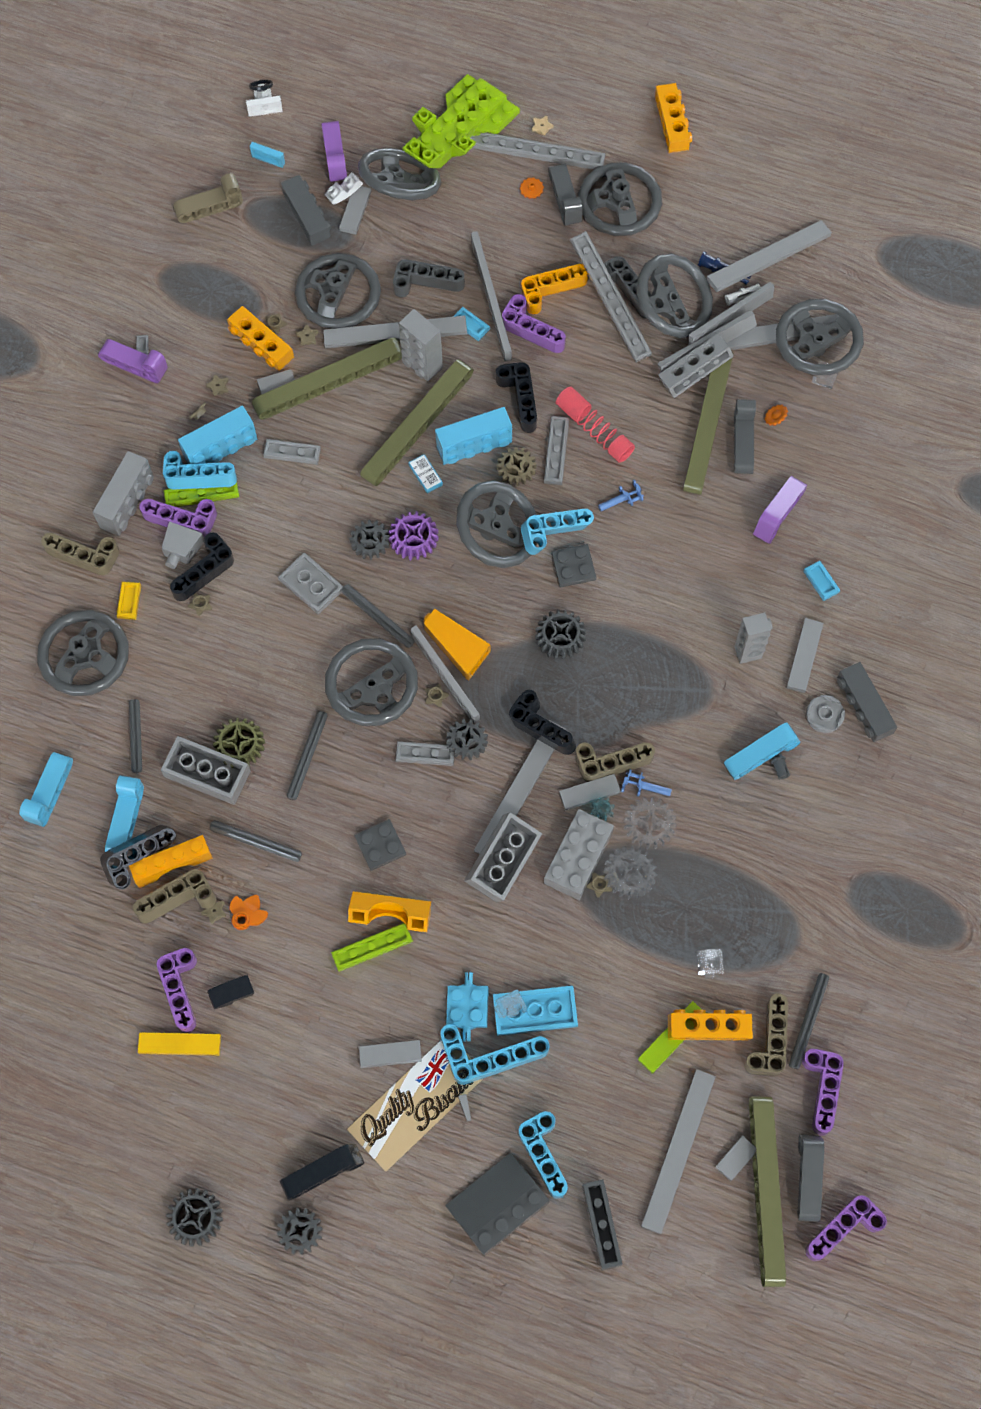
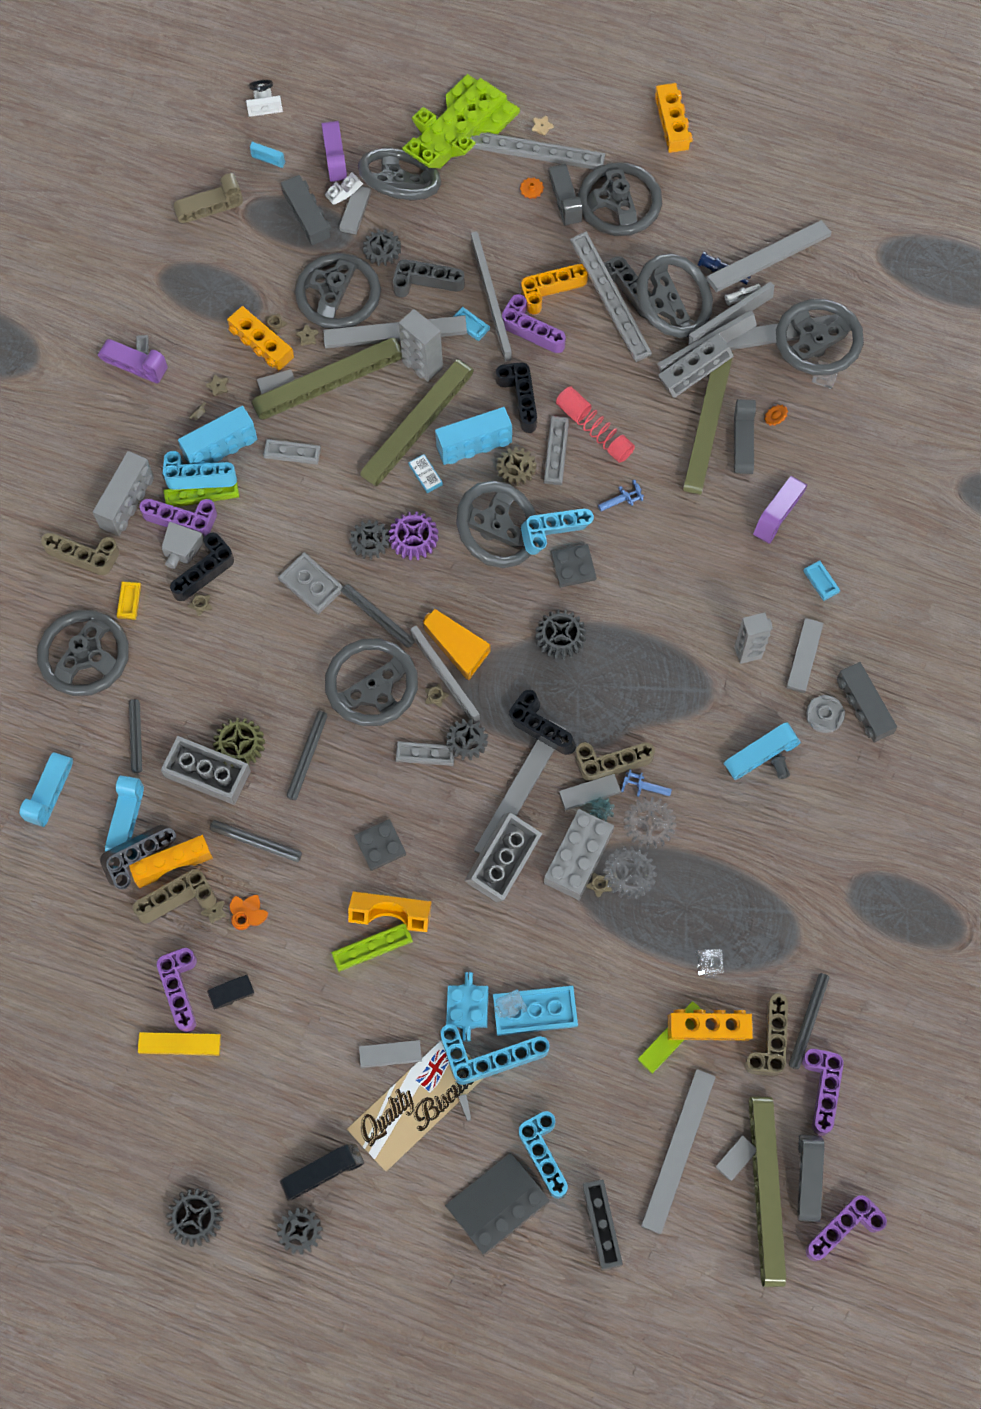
(374, 251): none -> dark grey gear

